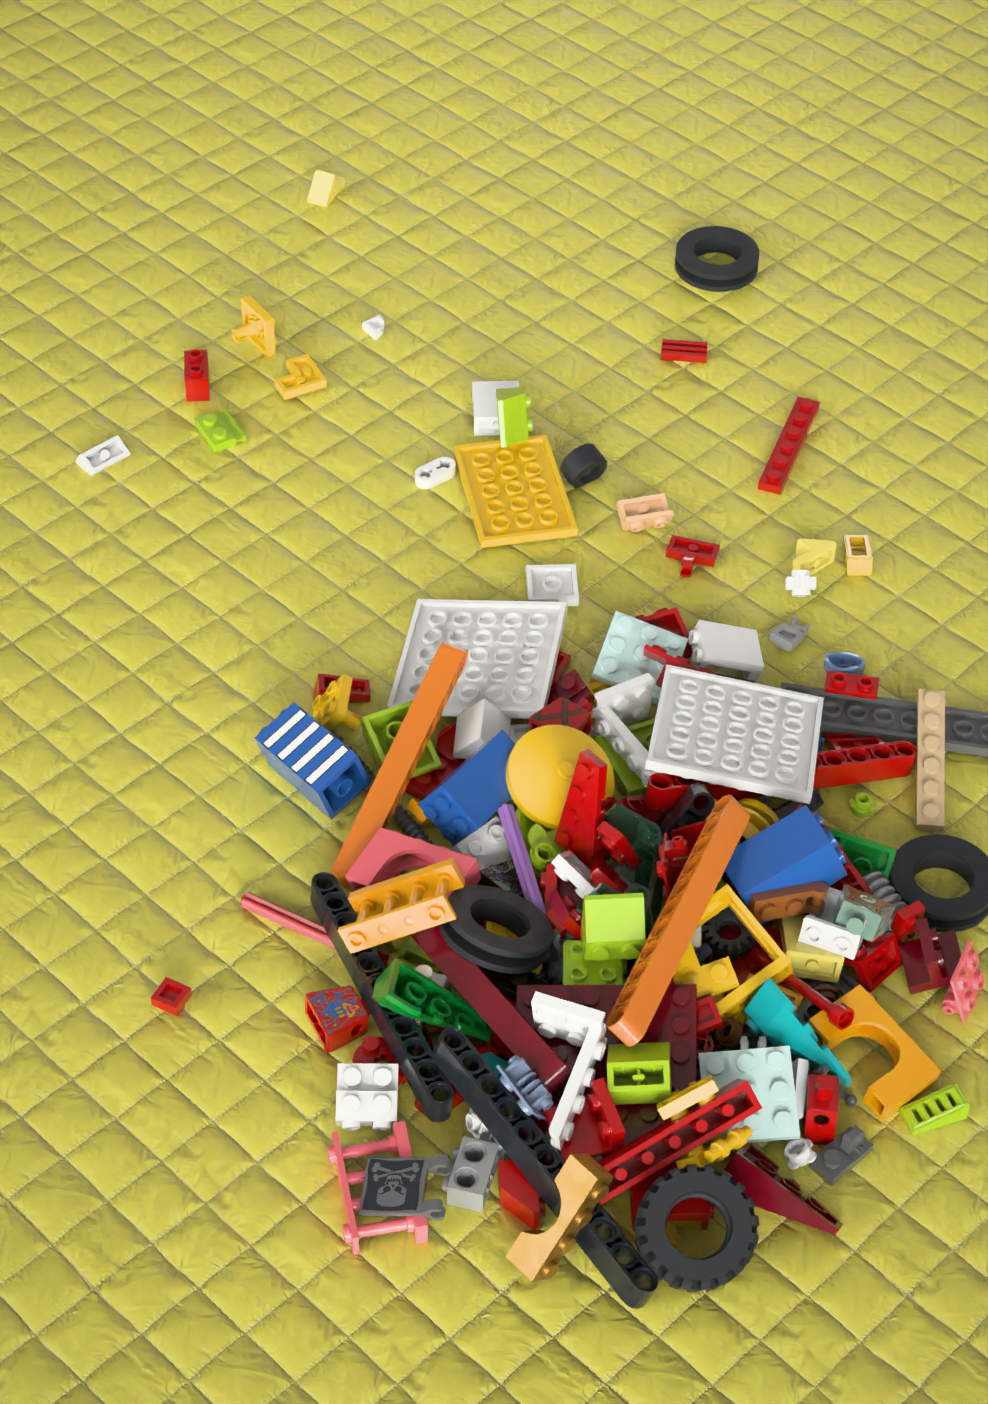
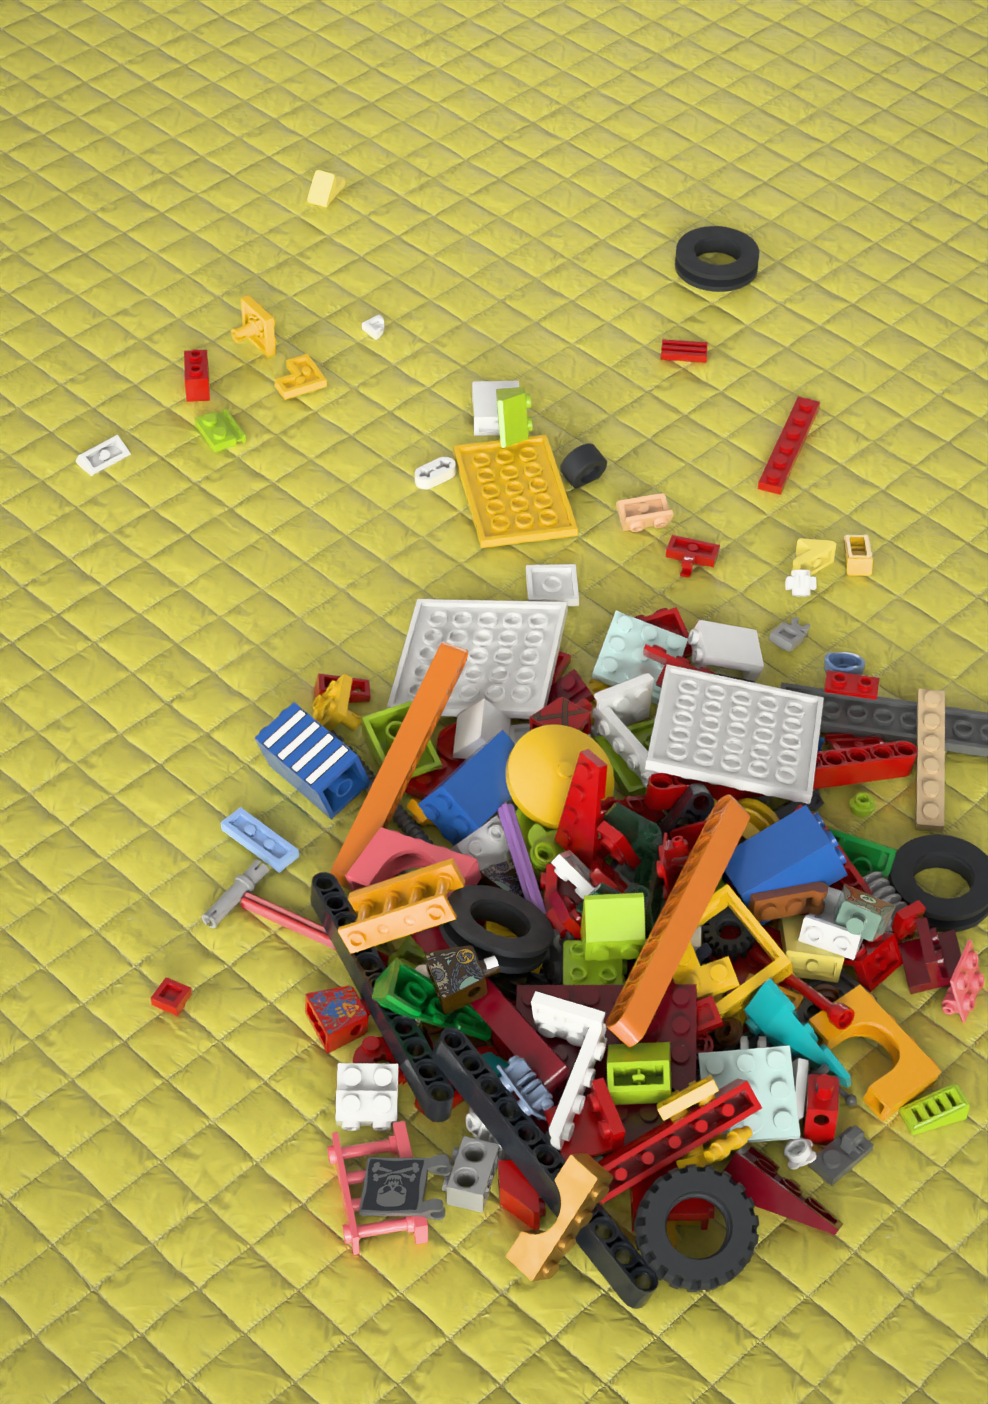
(242, 884): none -> light grey pin
(260, 839): none -> light blue plate
(459, 976): none -> torso

